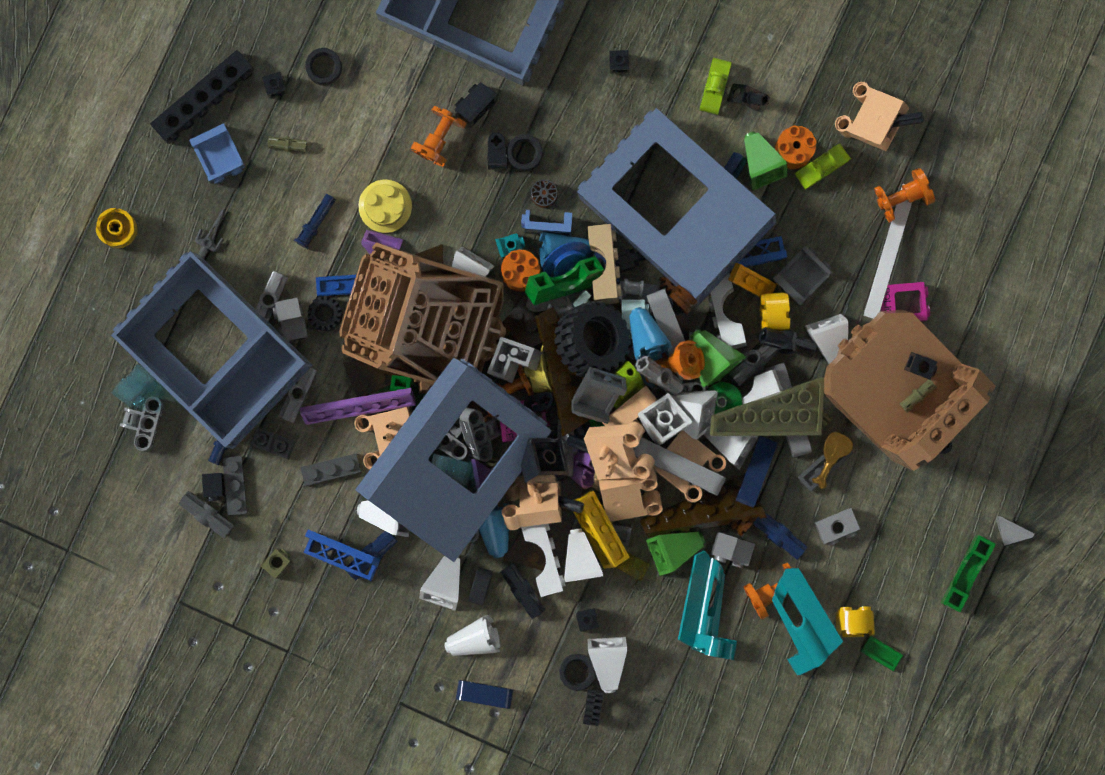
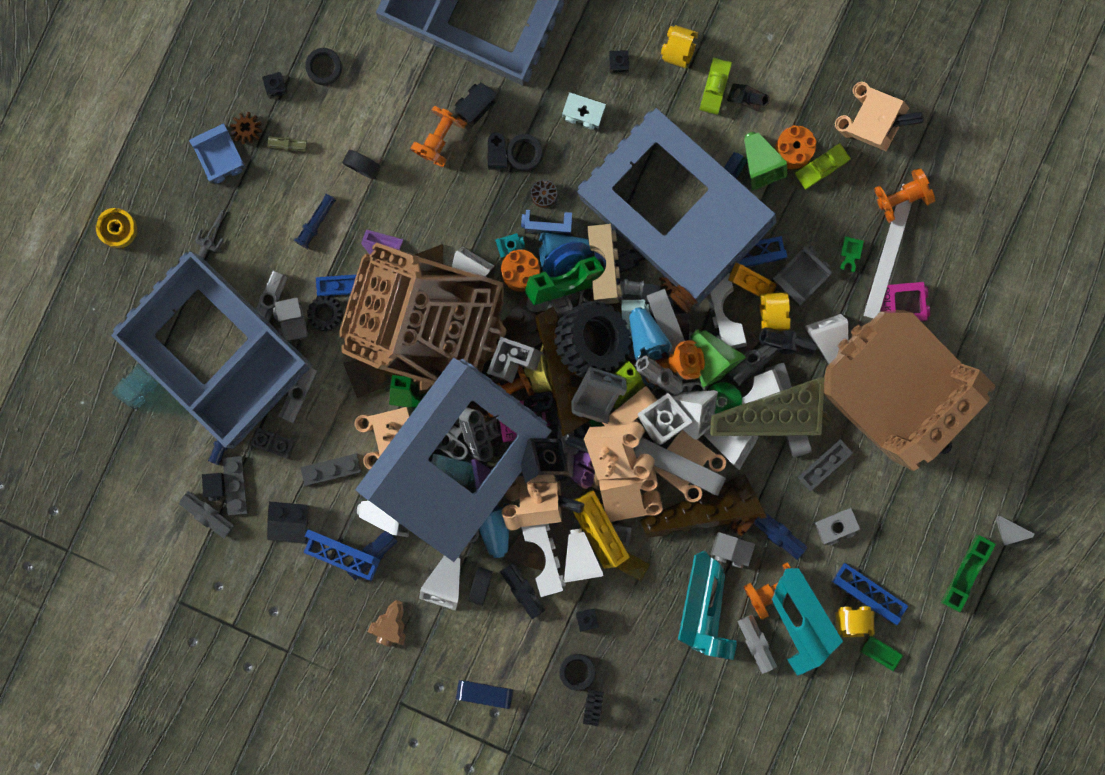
(135, 420): light grey beam -> none
(204, 86): black brick -> none
(246, 121): none -> reddish brown gear
(270, 568): olive brick -> none
(287, 522): none -> black slope
(358, 406): medium lavender tile -> none
(361, 164): none -> black tyre
(385, 206): light yellow piece -> none
(389, 625): none -> medium nougat rock
(474, 639): white cone -> none
(583, 298): light aqua plate -> none
(593, 108): none -> light aqua brick
(608, 660): white slope -> none
(673, 550): bright green slope -> none
(679, 46): none -> yellow brick
(756, 471): dark blue tile -> none
(757, 644): none -> light grey piece
(835, 447): pearl gold piece -> none
(851, 250): none -> green plate
(862, 597): none -> blue fence
(913, 366): black brick -> none
(918, 395): olive pin -> none

